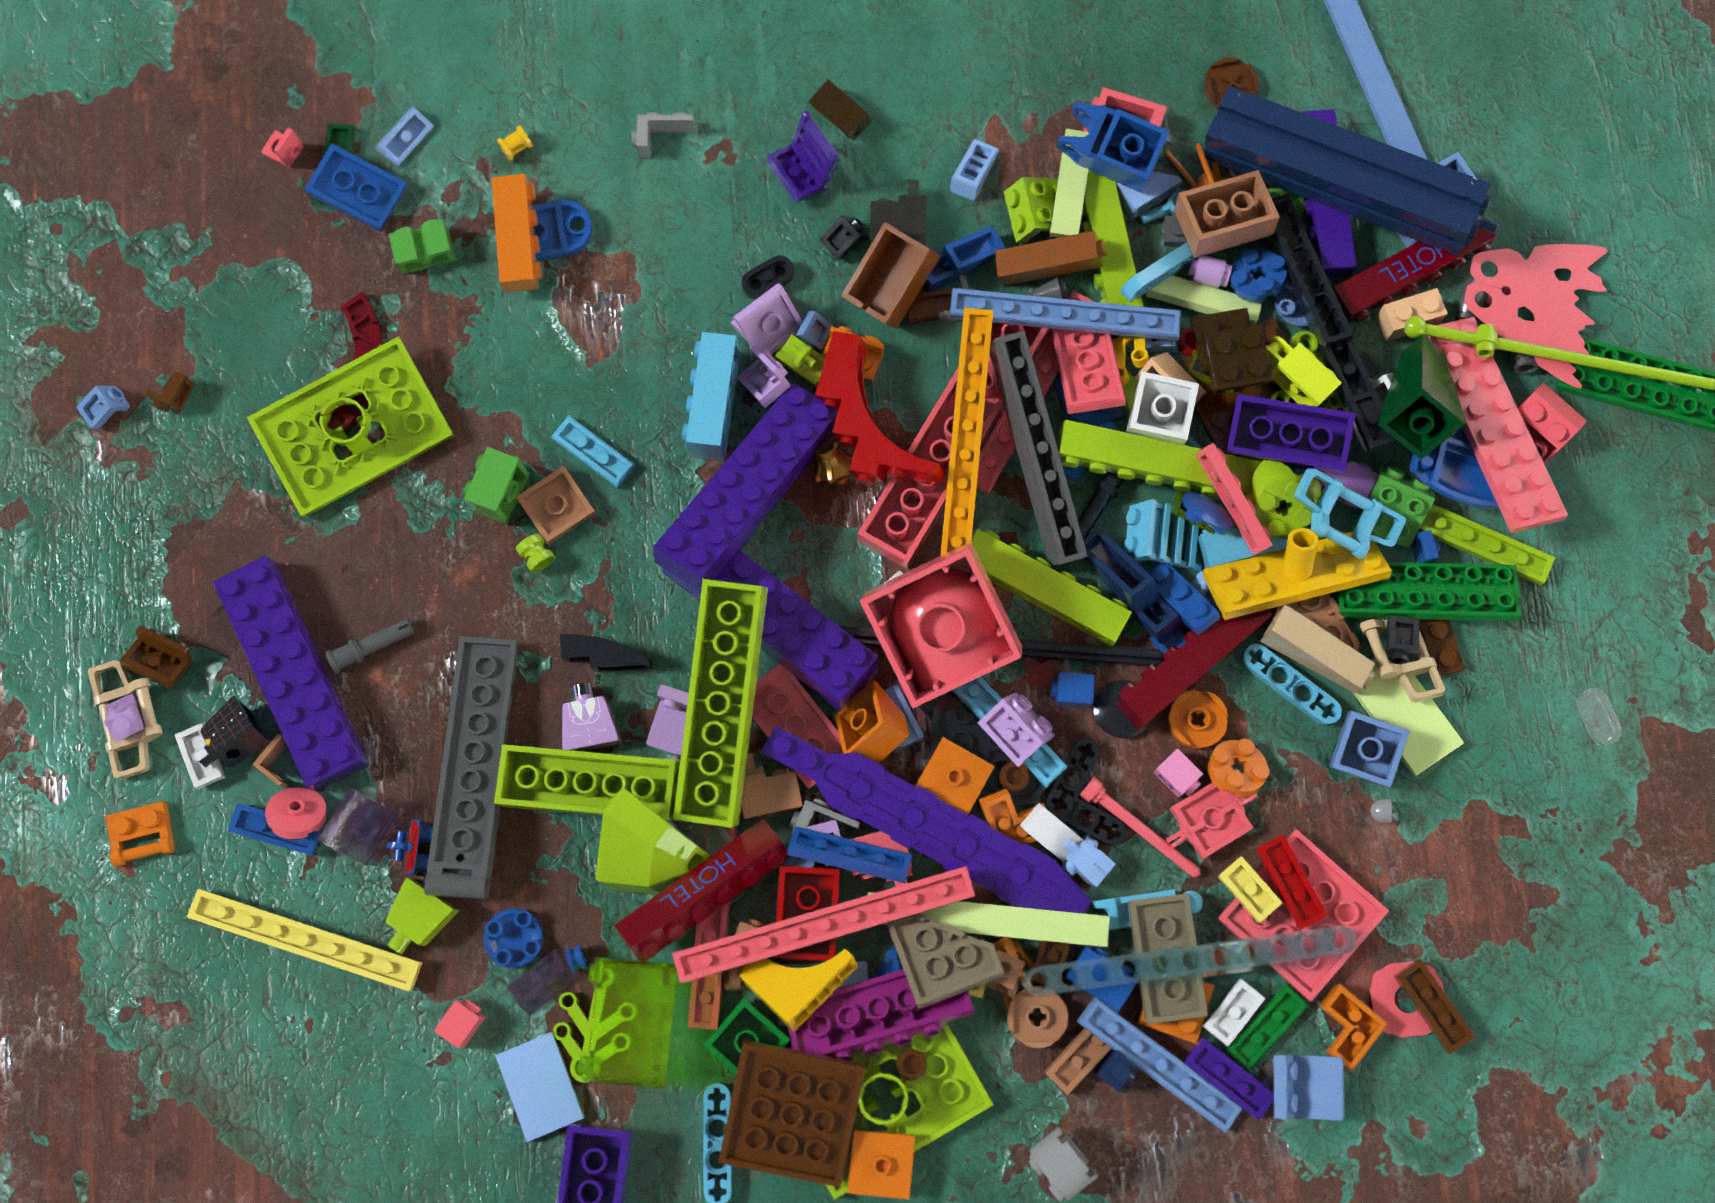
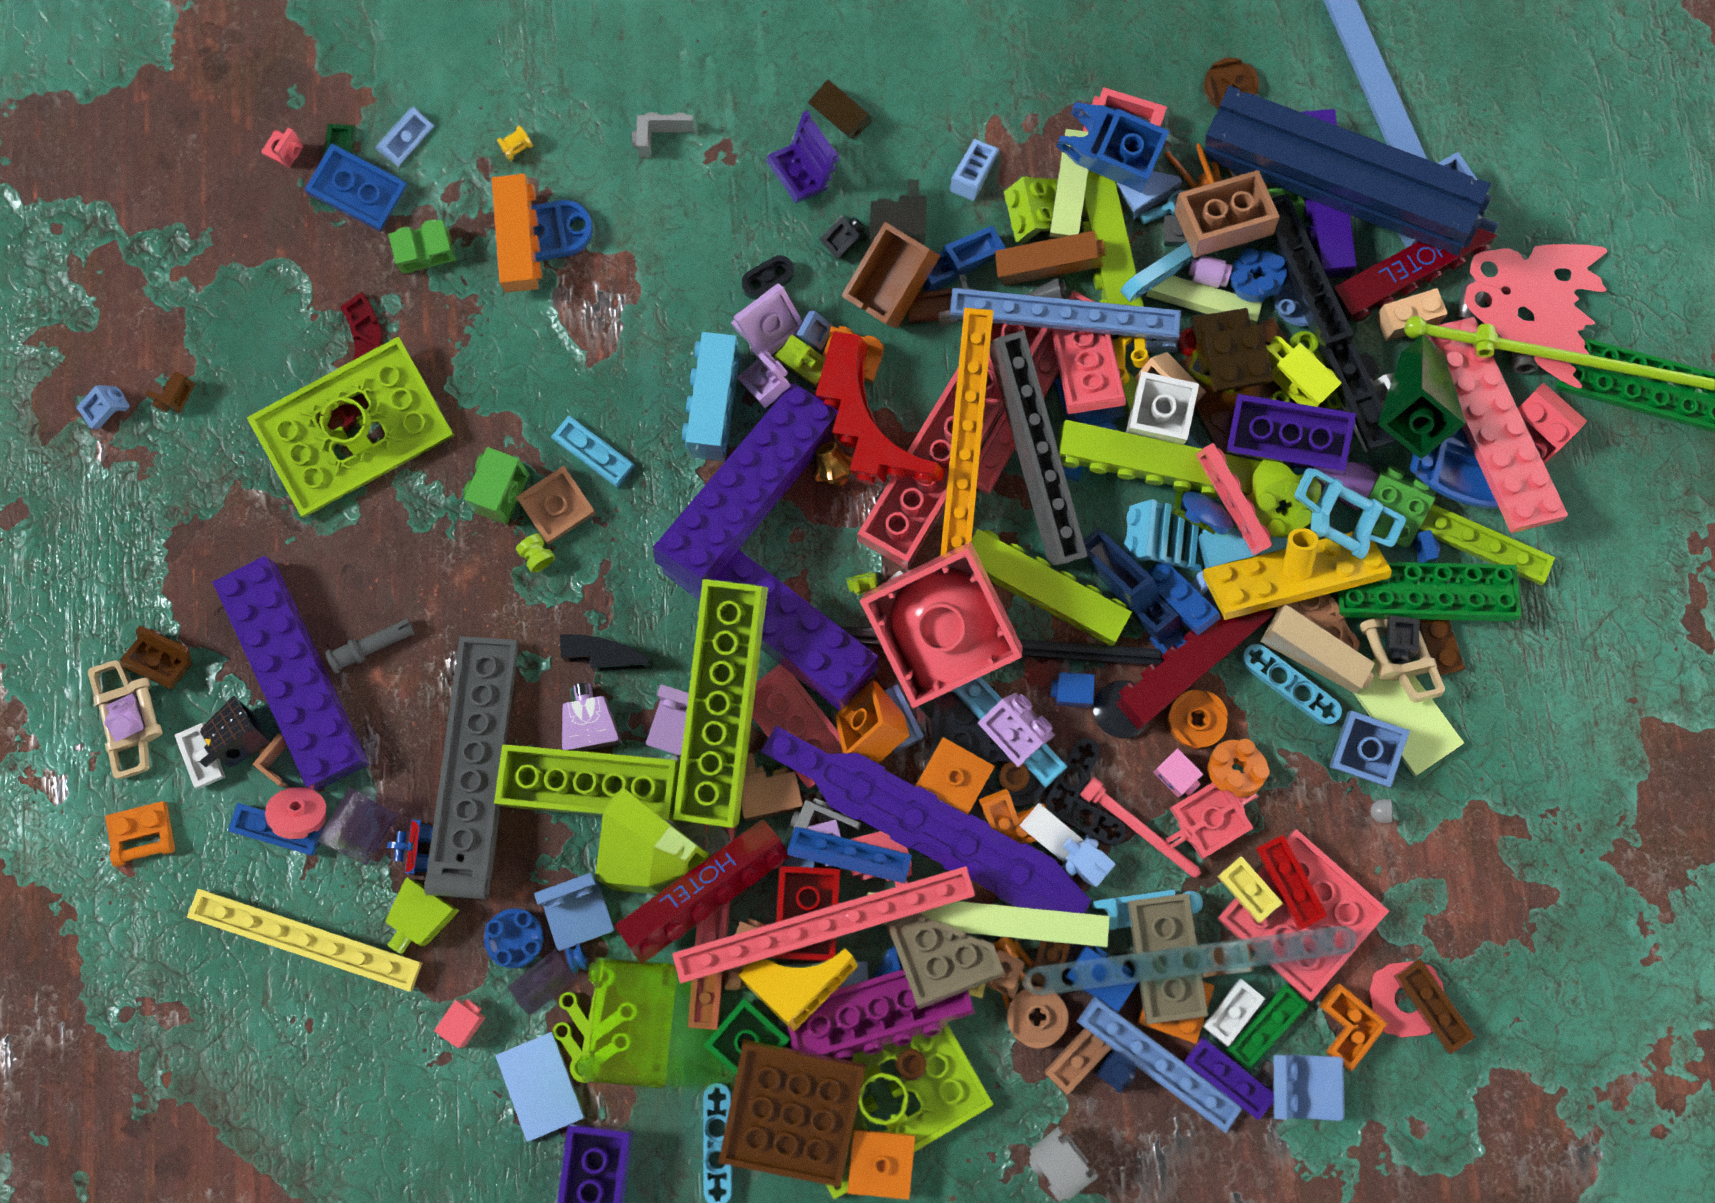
(575, 911): none -> medium blue bracket
(862, 582): none -> lime plate
(1106, 490): black pin -> none
(1599, 716): clear tile -> none

